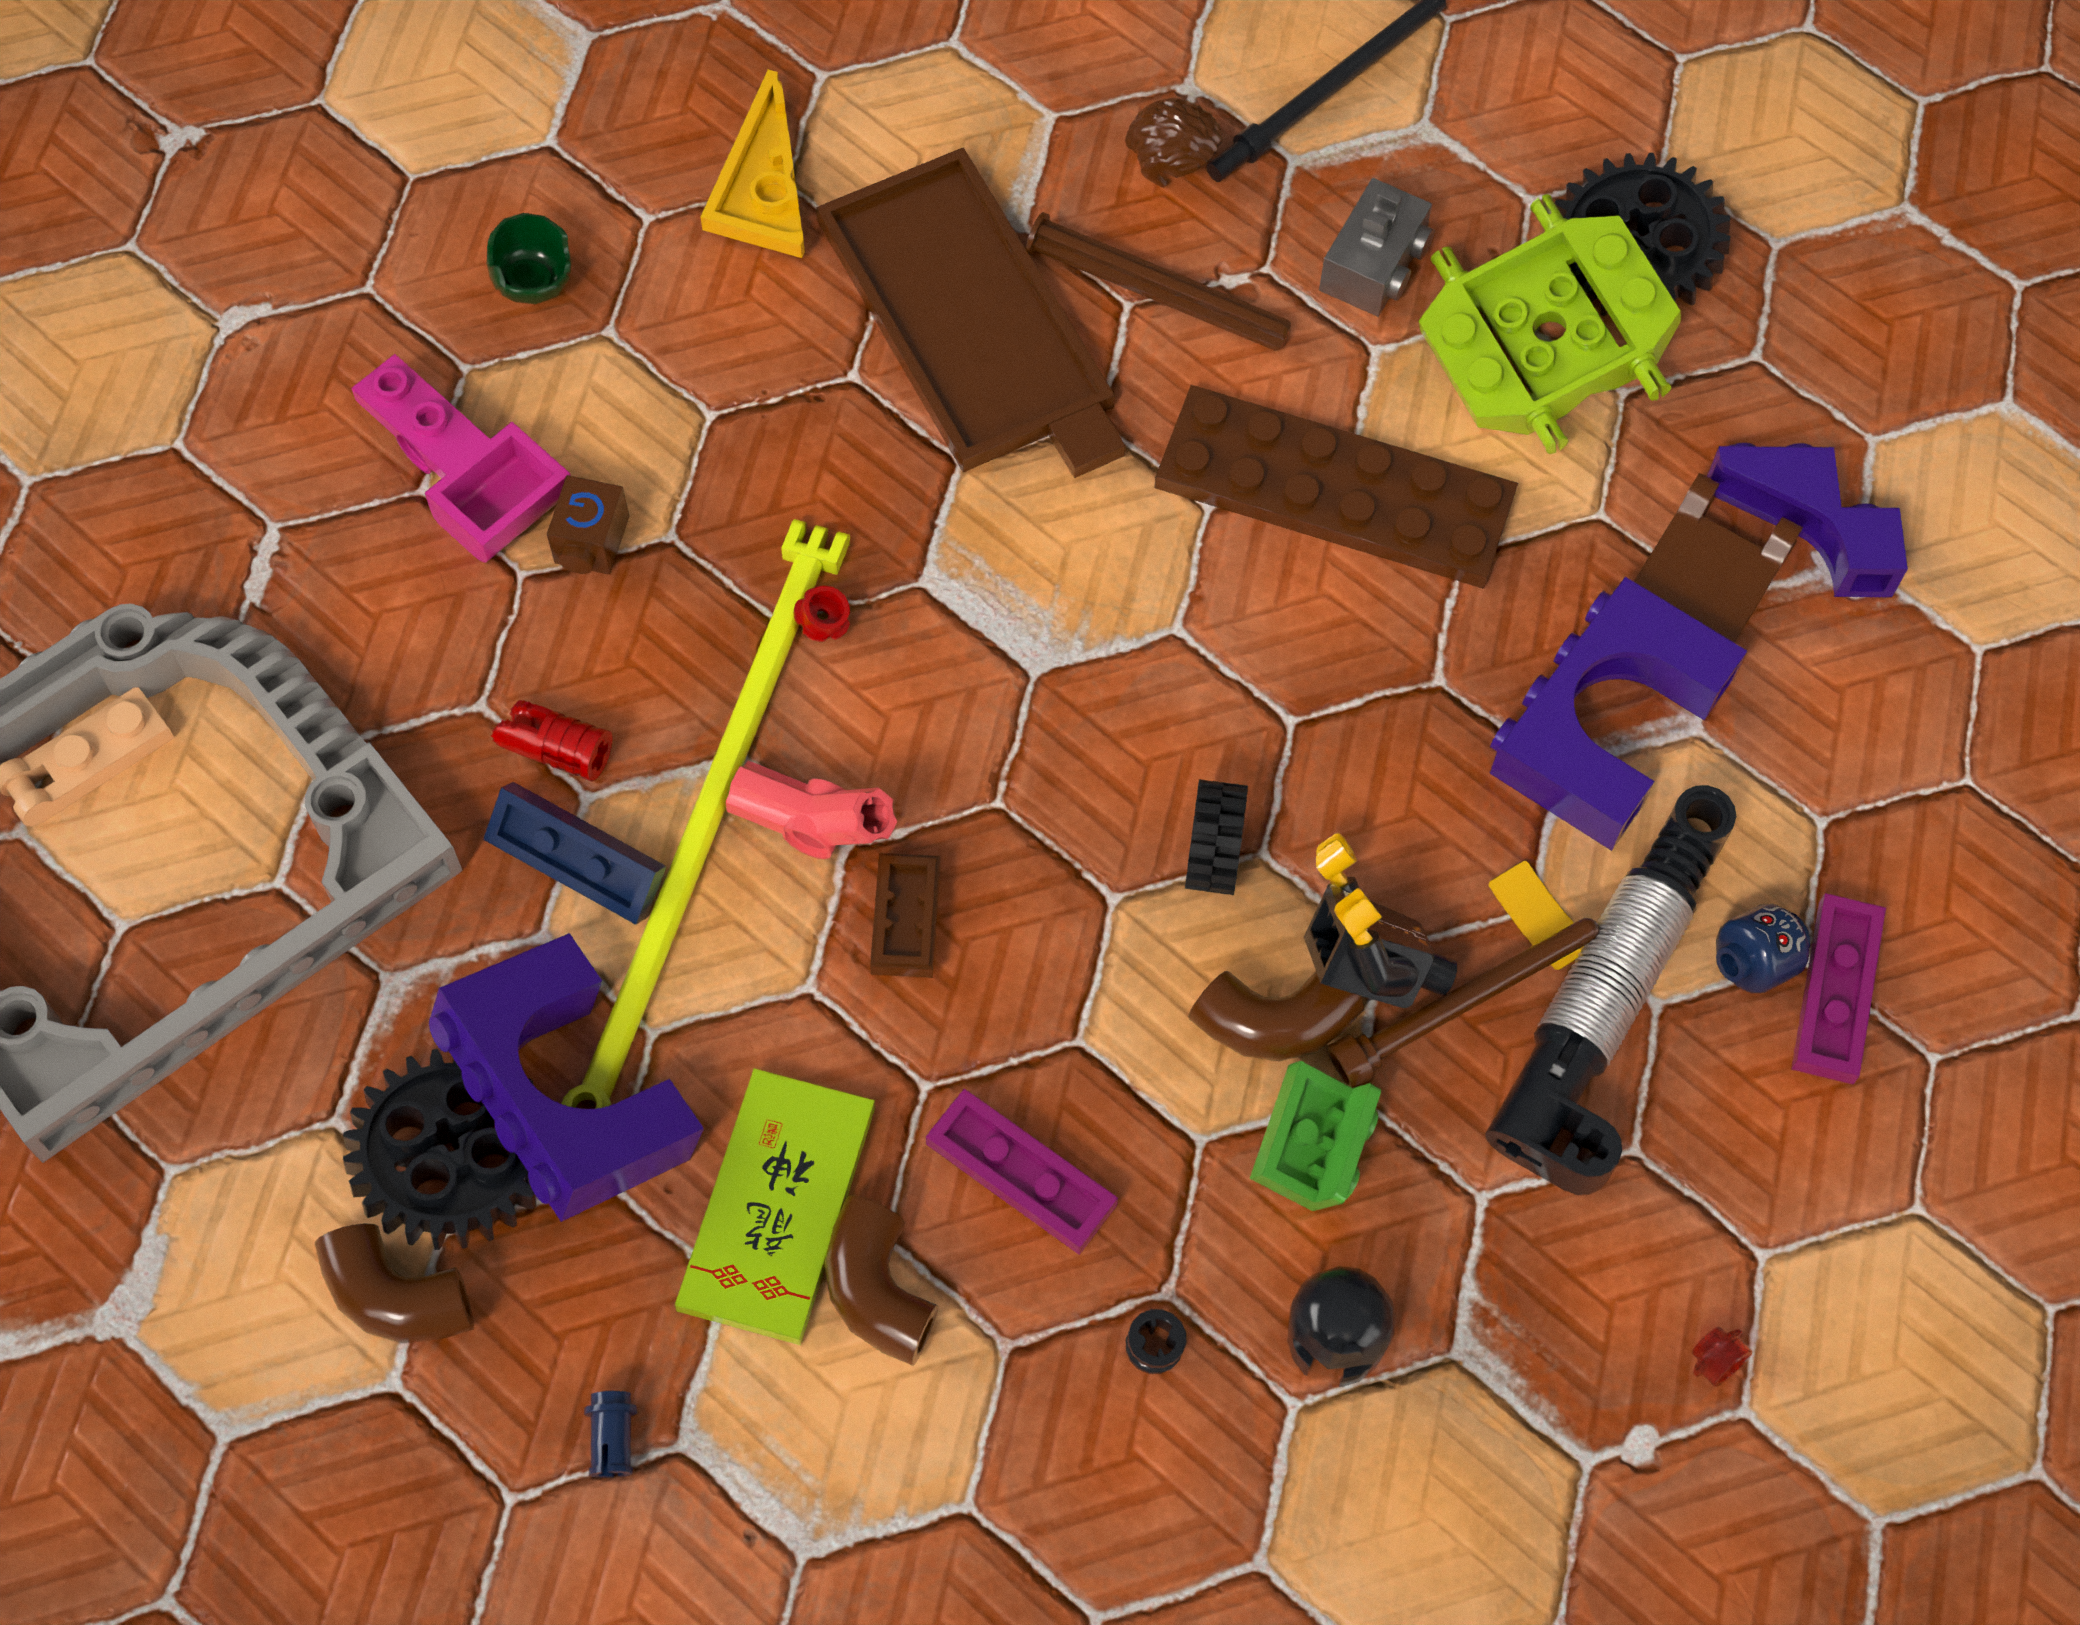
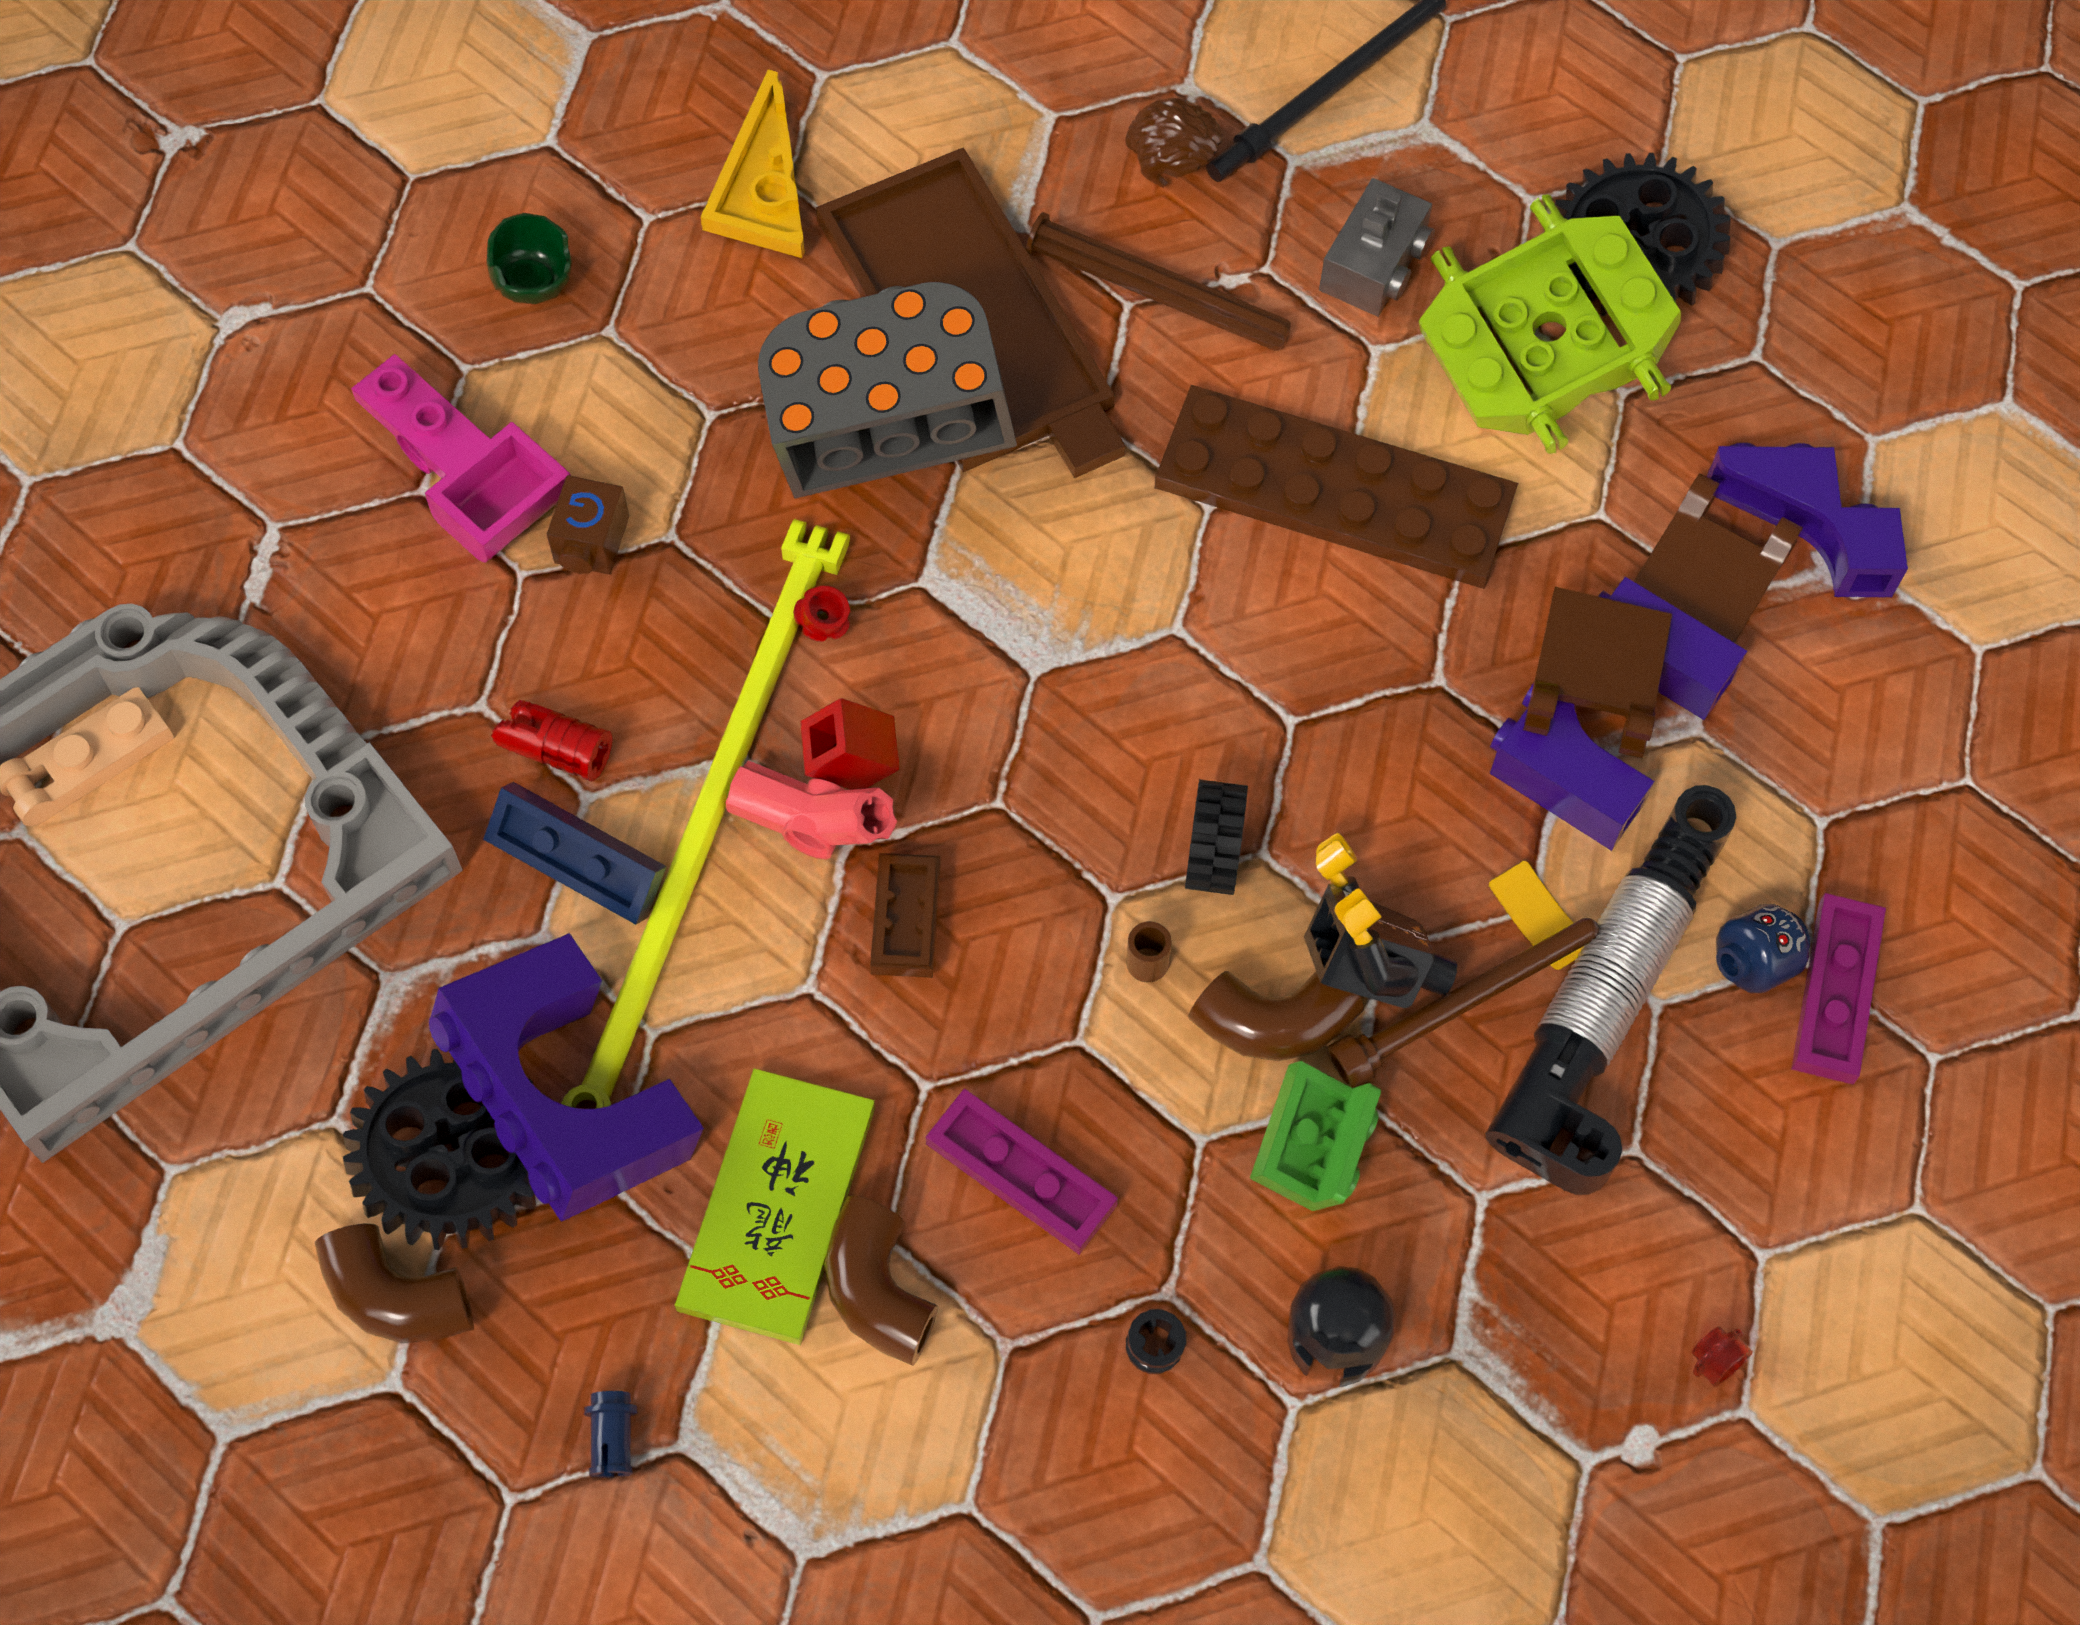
(849, 745): none -> red brick
(882, 387): none -> dark grey brick
(1152, 936): none -> reddish brown hinge
(1601, 659): none -> reddish brown flag

